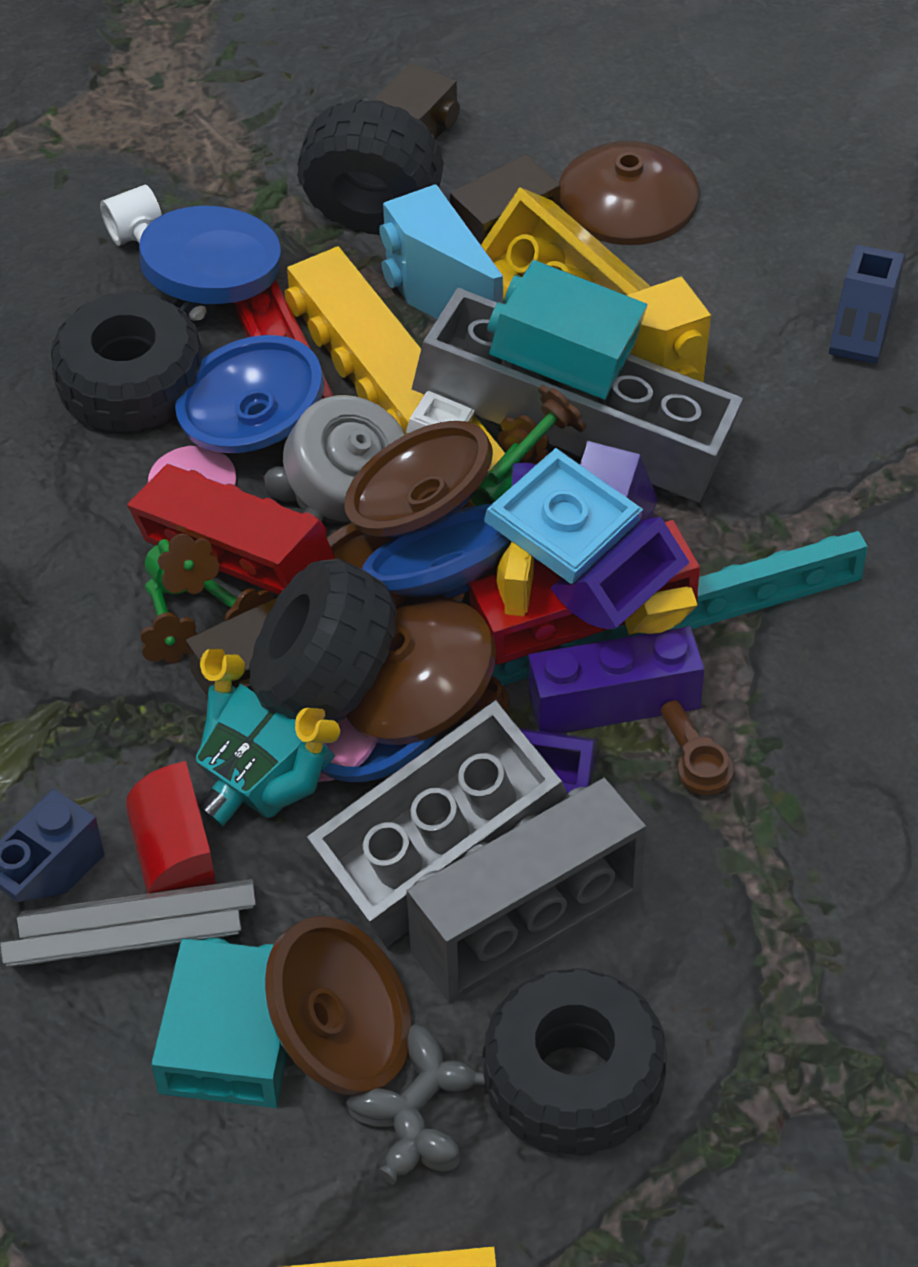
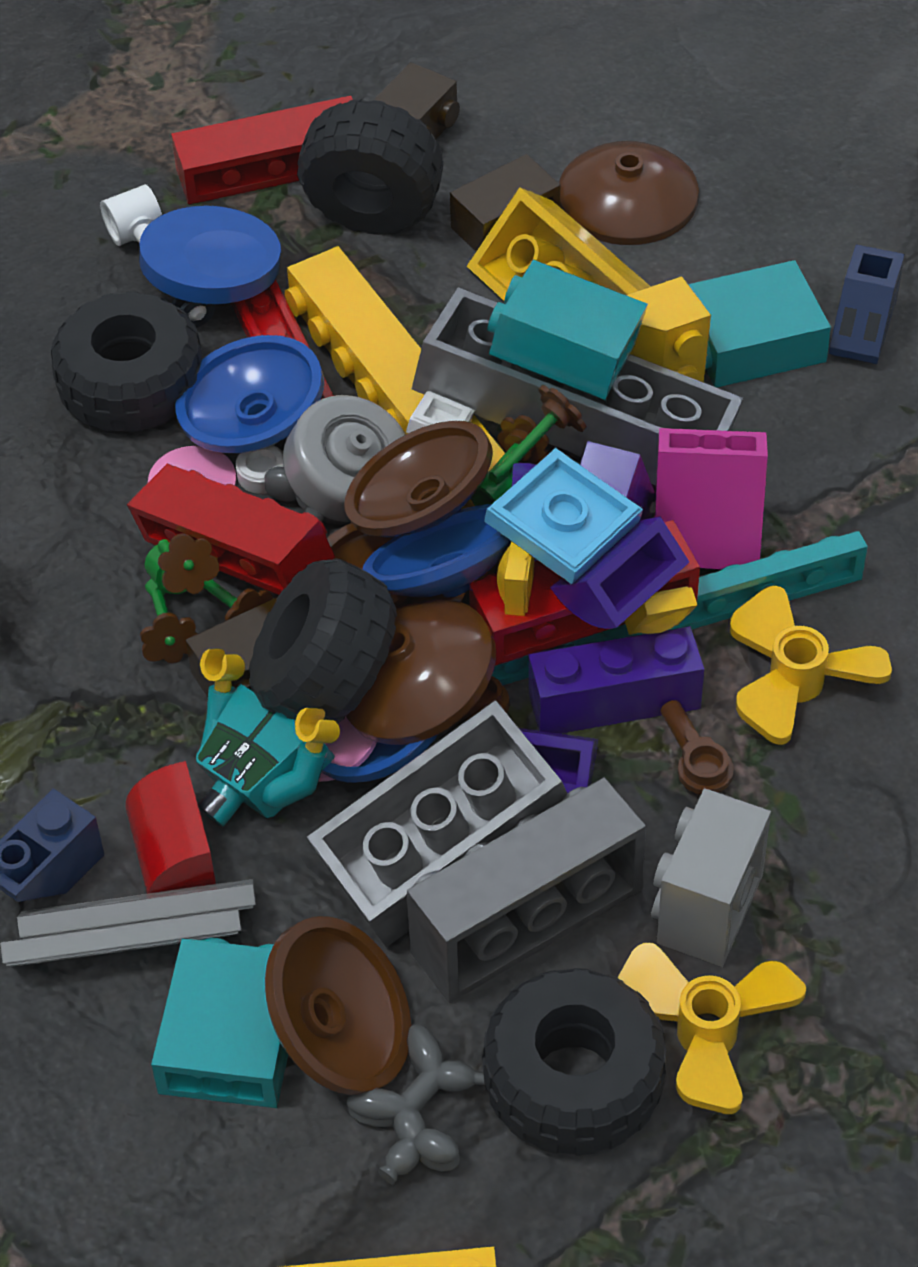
(244, 152): none -> red brick
(253, 466): none -> white tile
(434, 253): medium azure slope -> none
(706, 1073): none -> yellow piece
(710, 876): none -> light grey brick
(713, 492): none -> dark pink brick
(762, 323): none -> teal brick
(797, 663): none -> yellow piece

